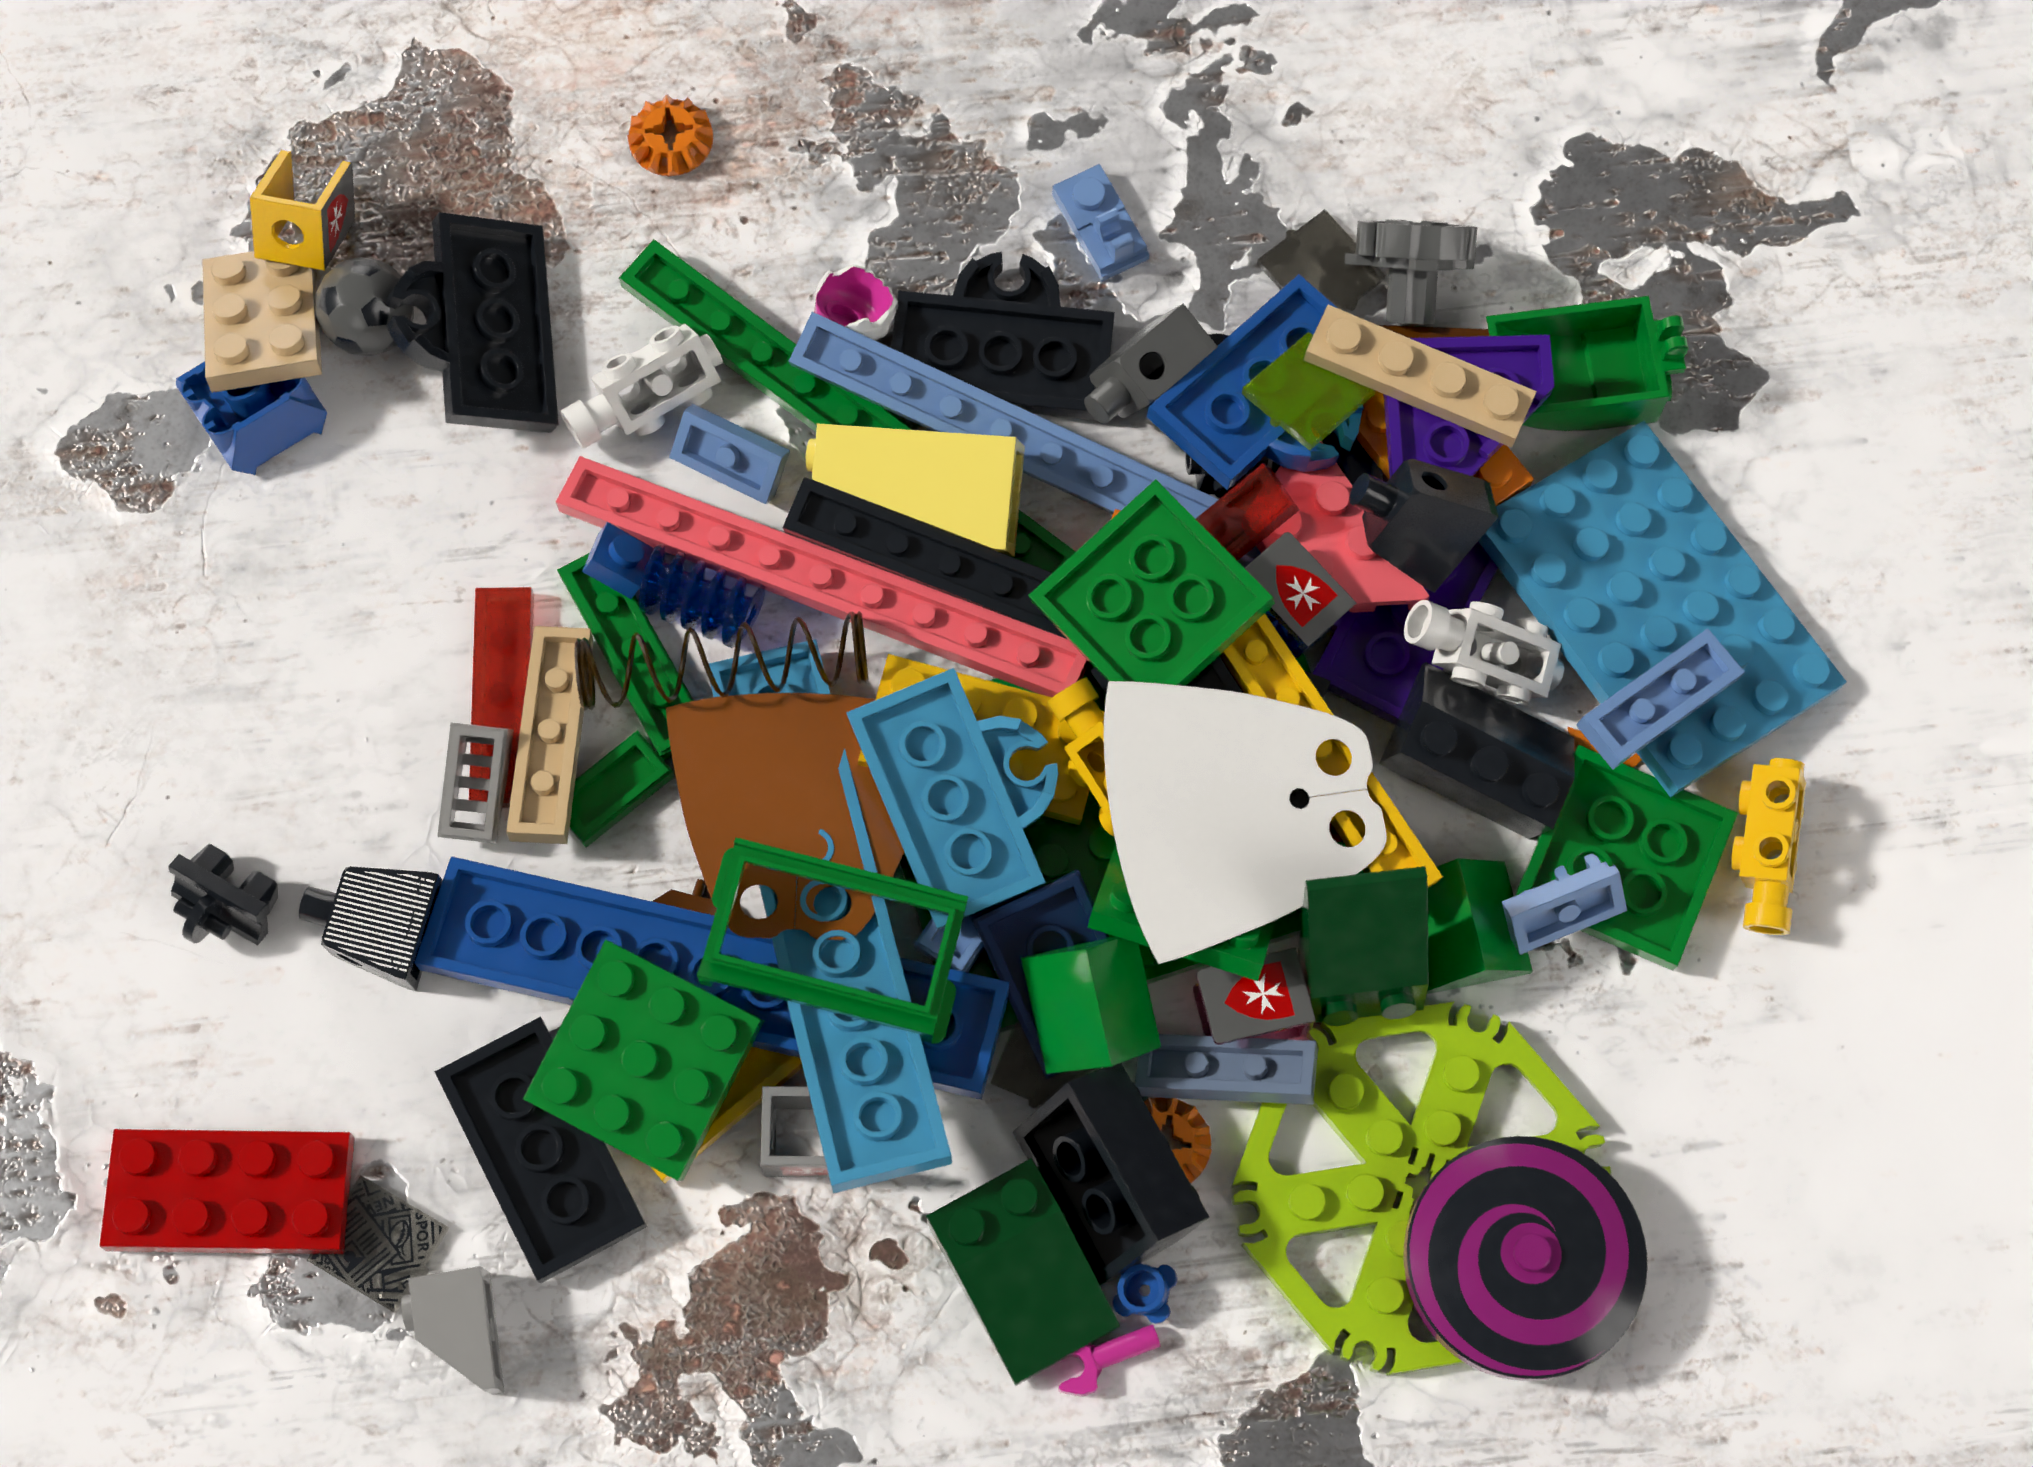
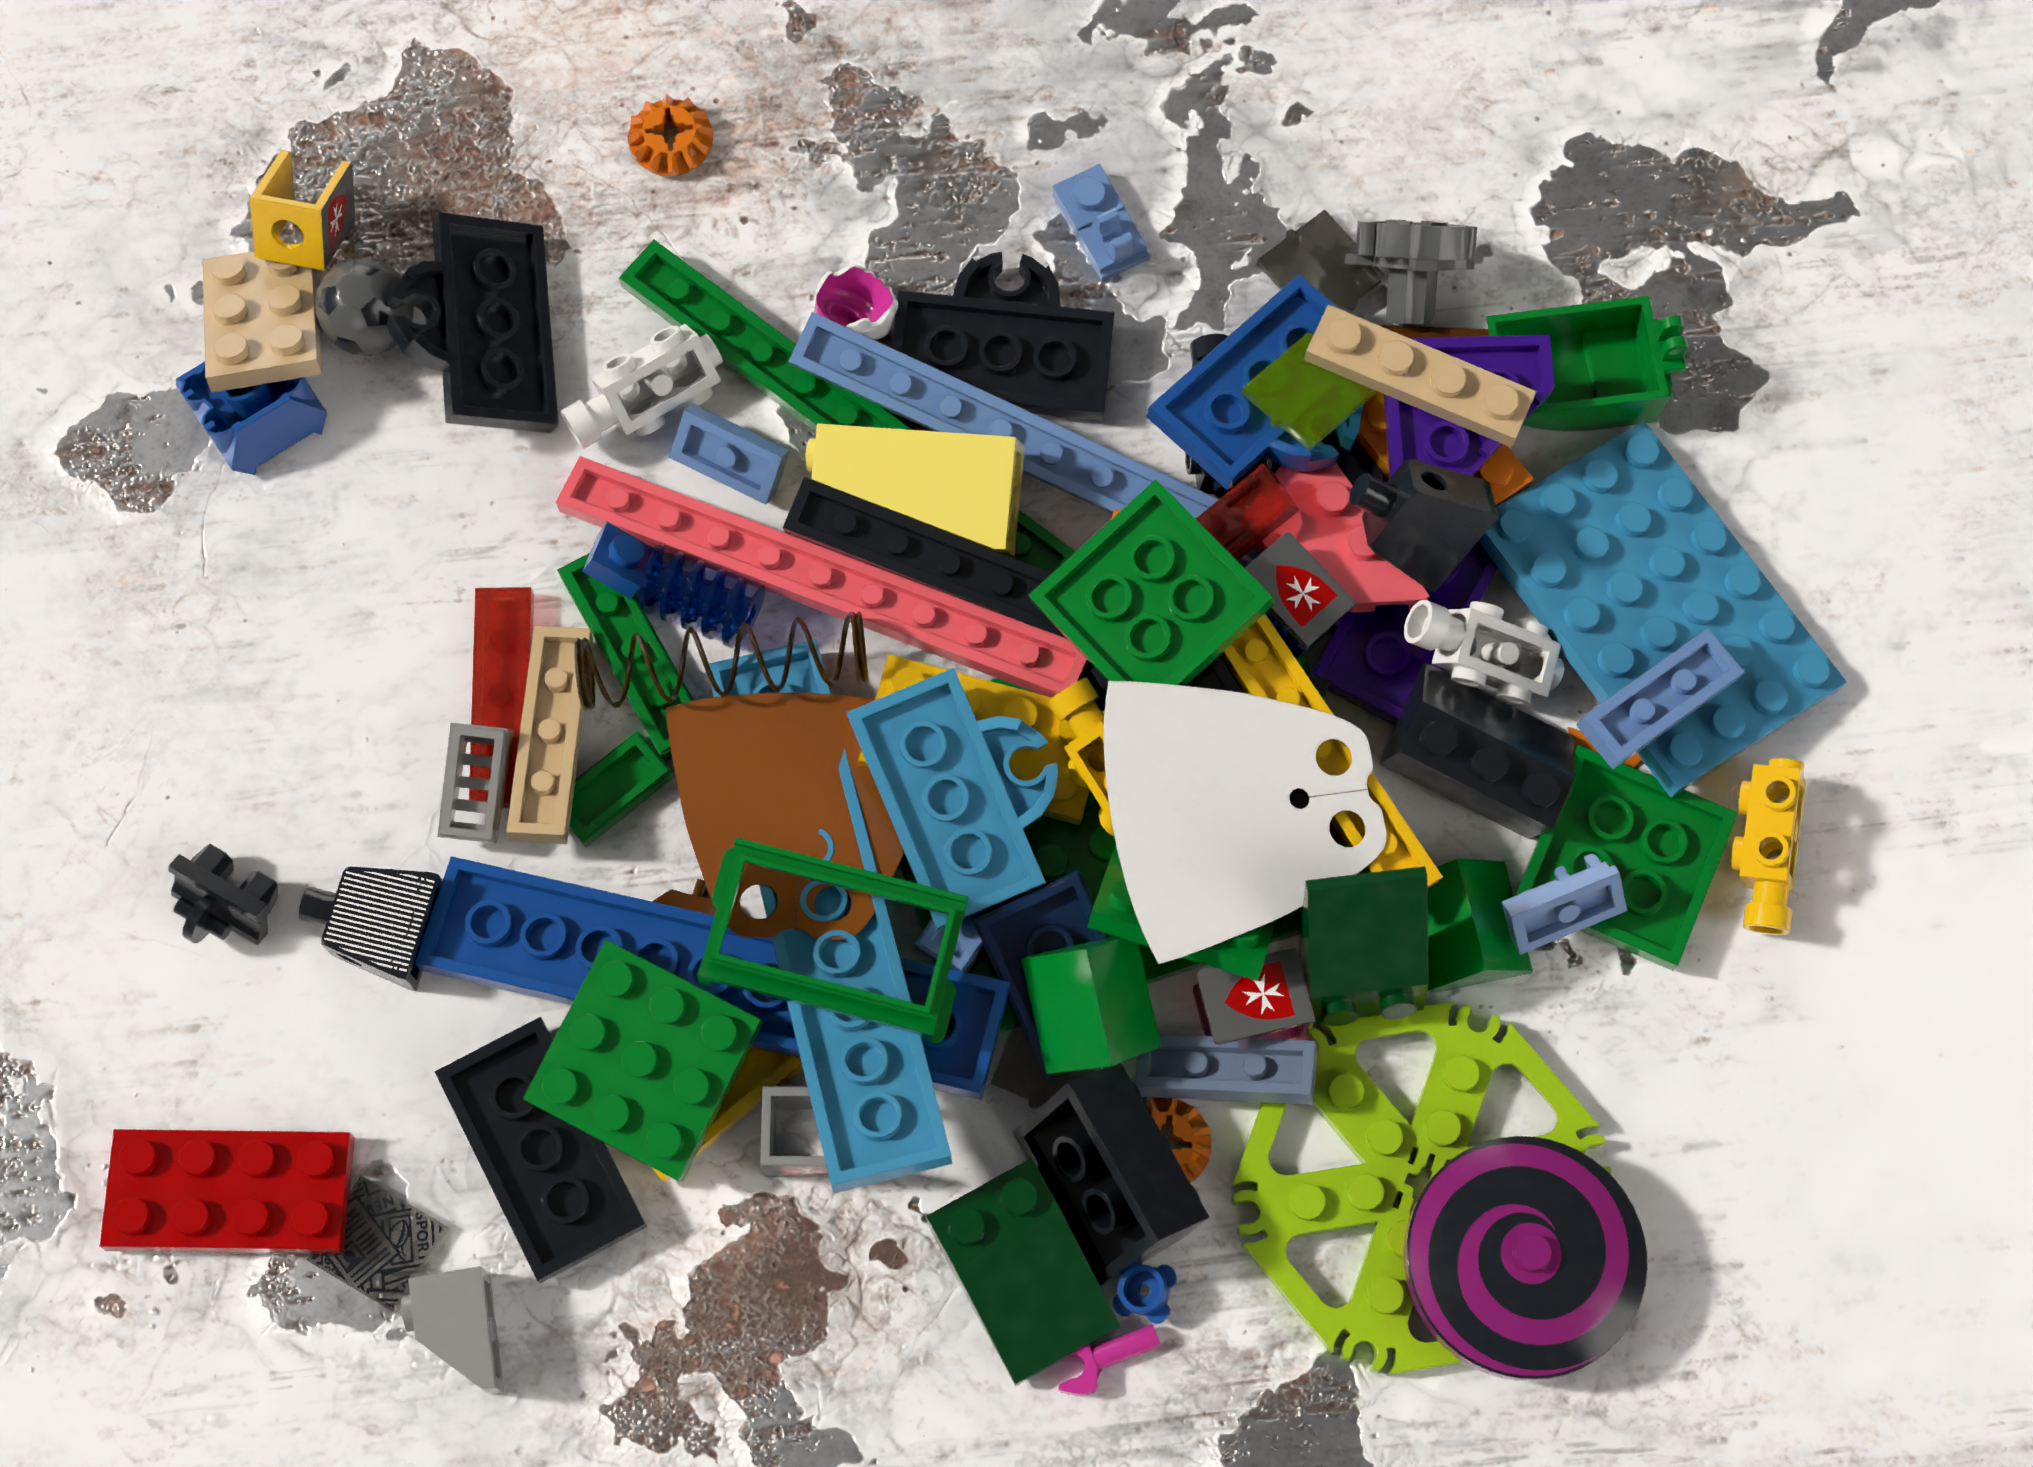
(1148, 365): dark grey torso -> none

